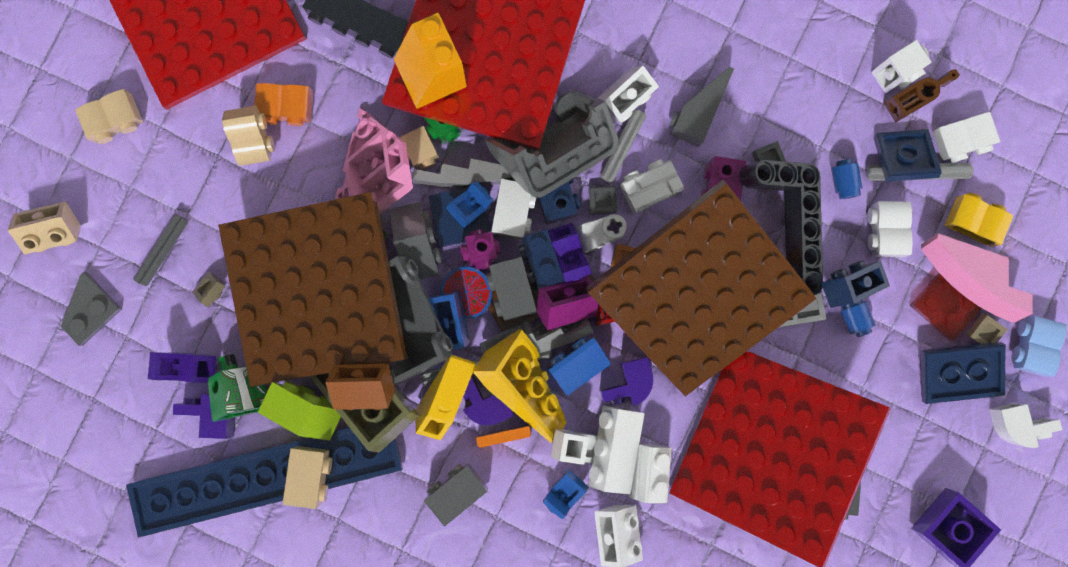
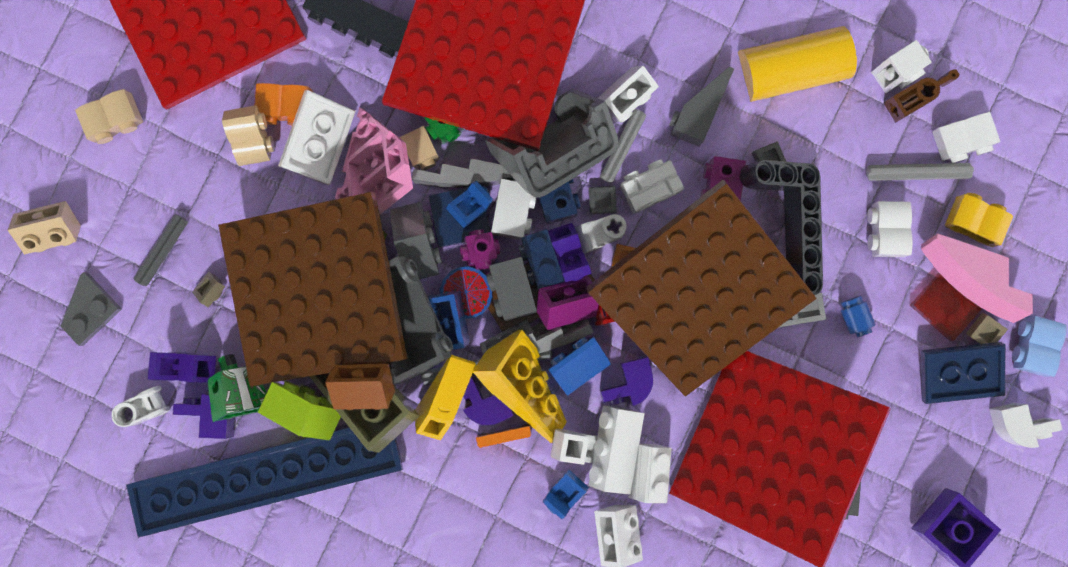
(145, 406): none -> white piece
(306, 477): tan brick -> none
(317, 137): none -> white tile
(429, 62): light orange slope -> none
(455, 494): dark grey brick -> none
(798, 63): none -> yellow brick
(847, 179): blue brick -> none
(855, 284): dark blue brick -> none
(907, 155): dark blue tile -> none

